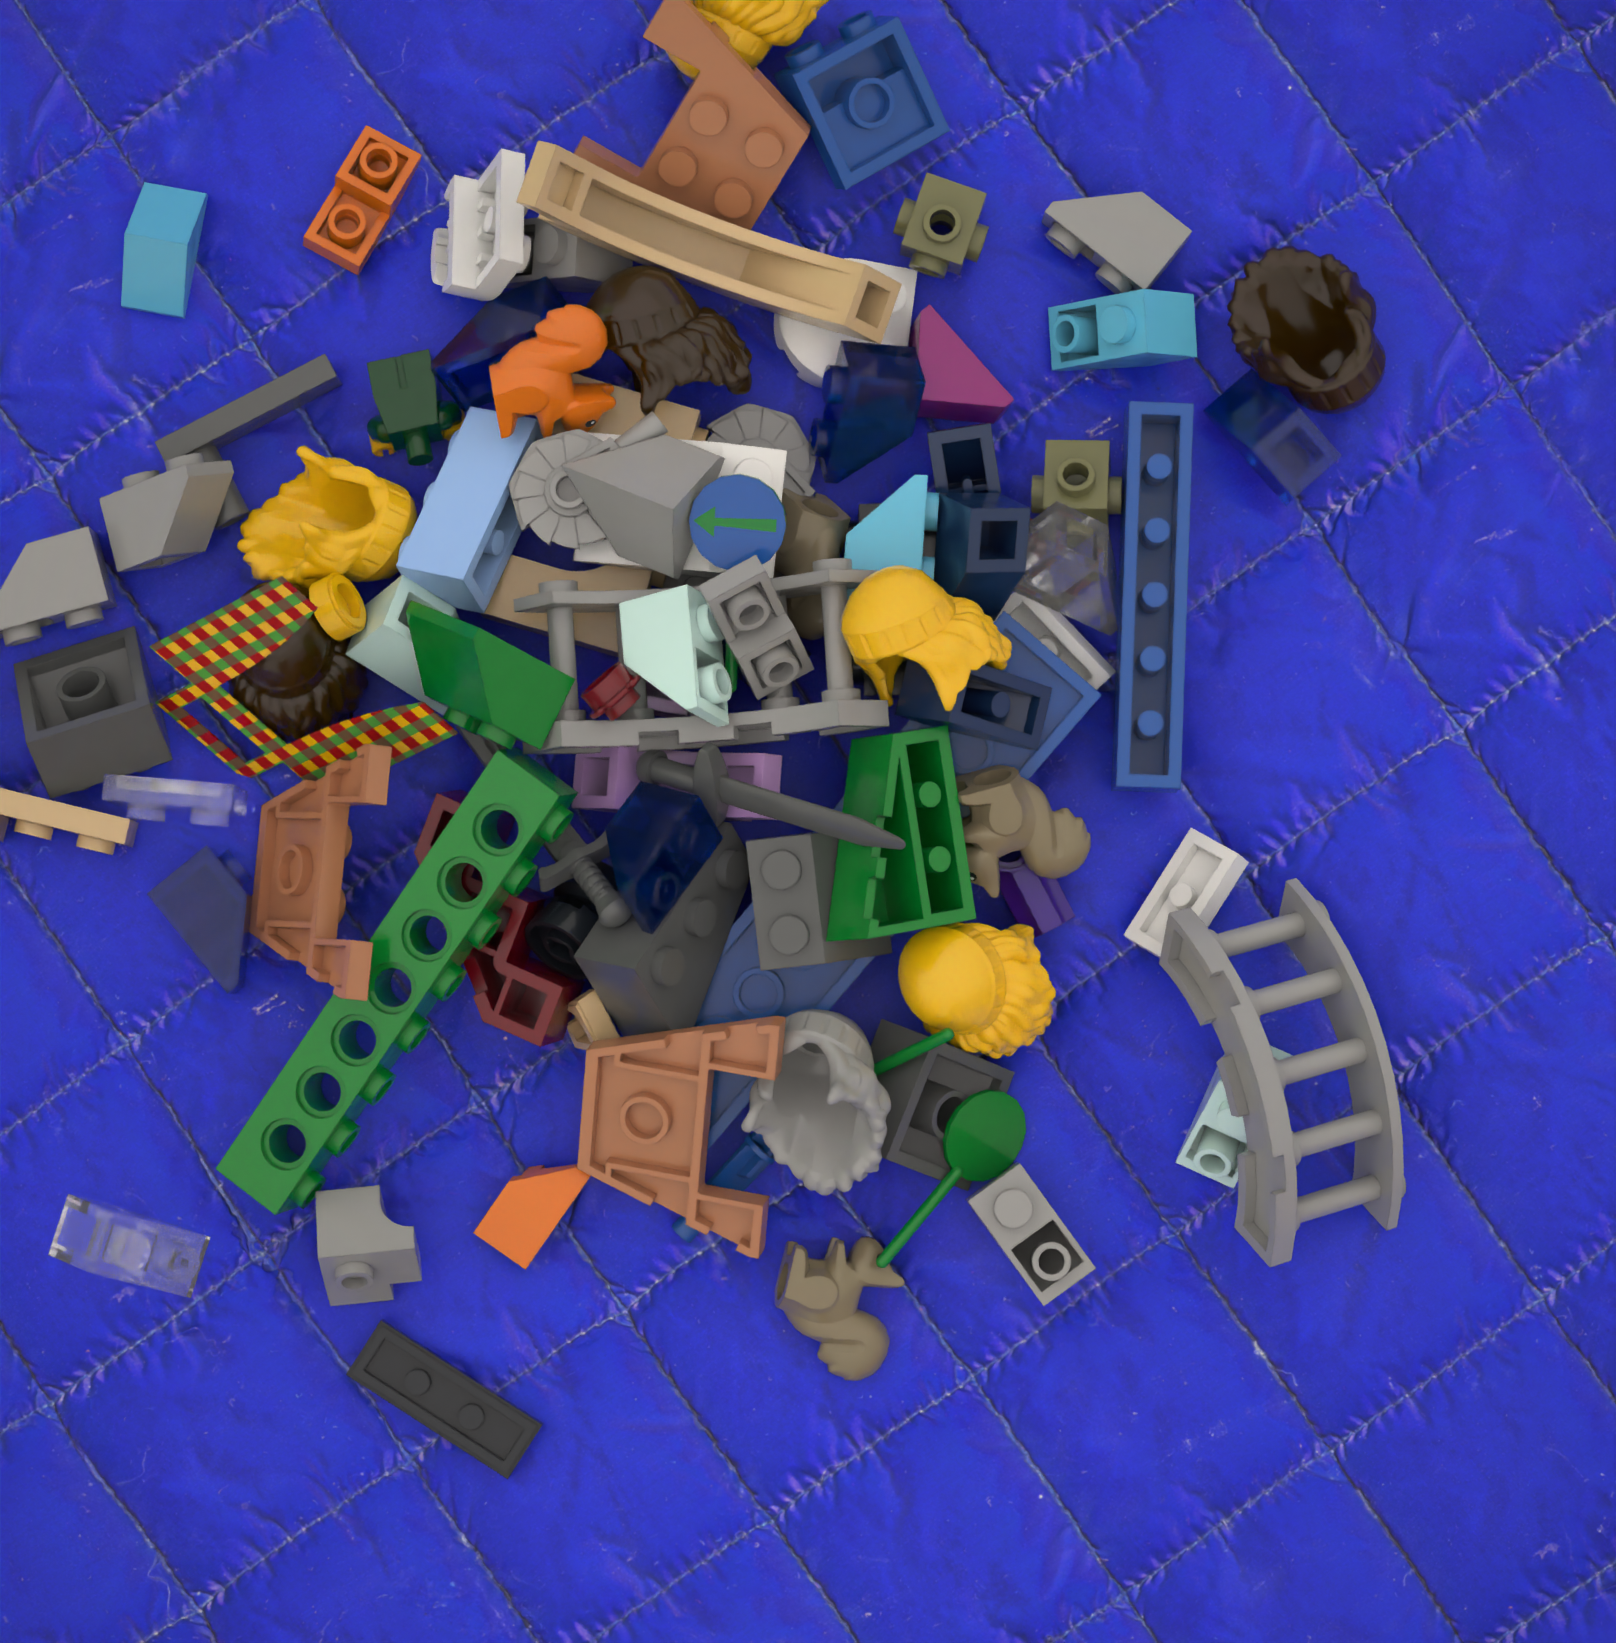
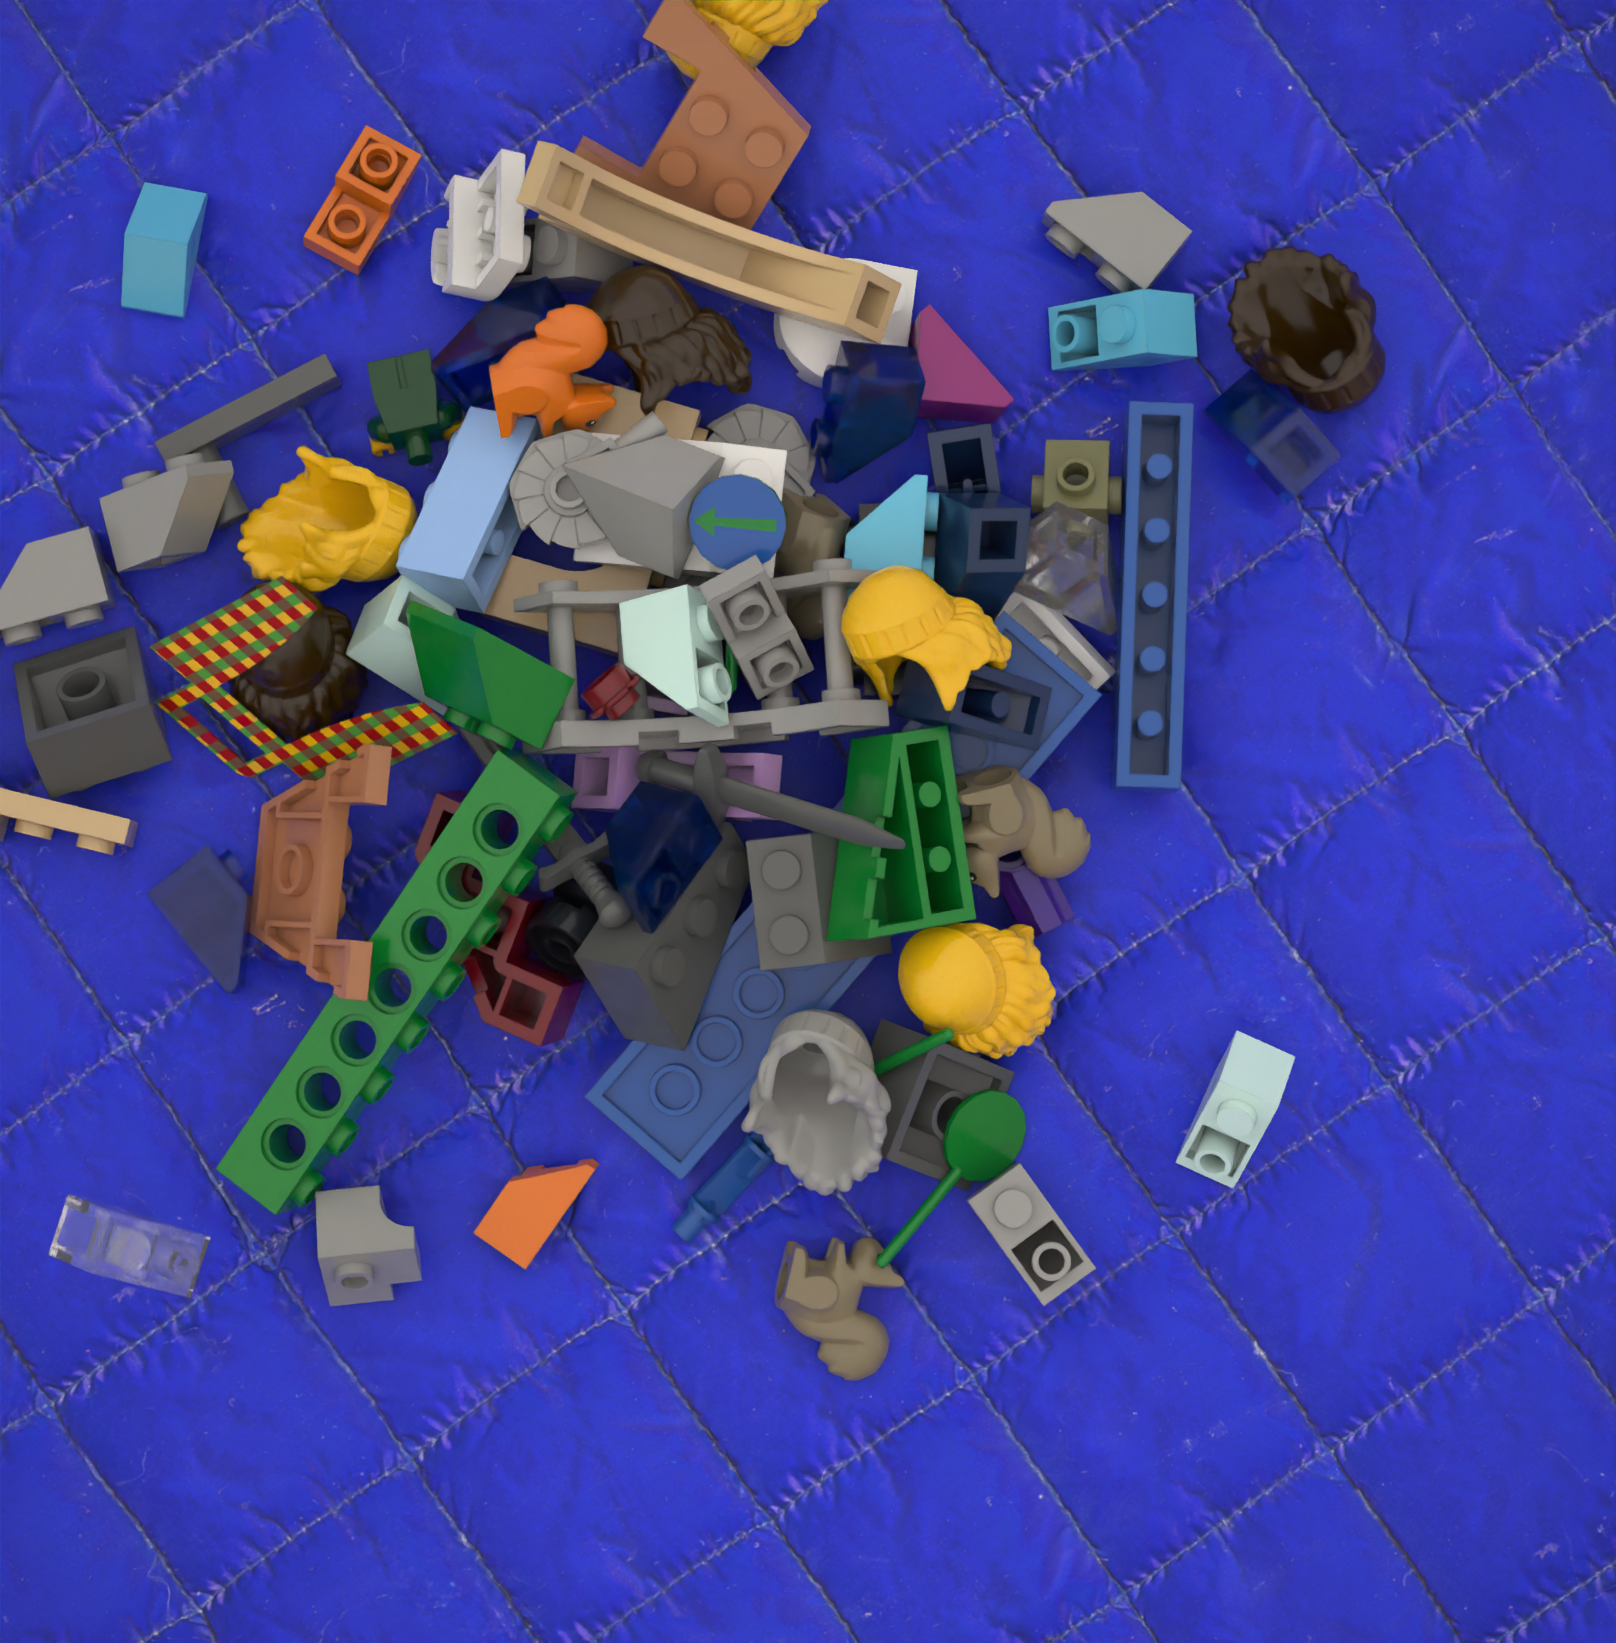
(151, 797): clear plate -> none
(339, 606): yellow tile -> none
(444, 1399): black tile -> none
(590, 1020): tan tile -> none
(651, 1120): nougat wing -> none
(862, 97): blue plate -> none
(947, 205): olive brick -> none
(1195, 877): white plate -> none
(1256, 1080): light grey fence -> none

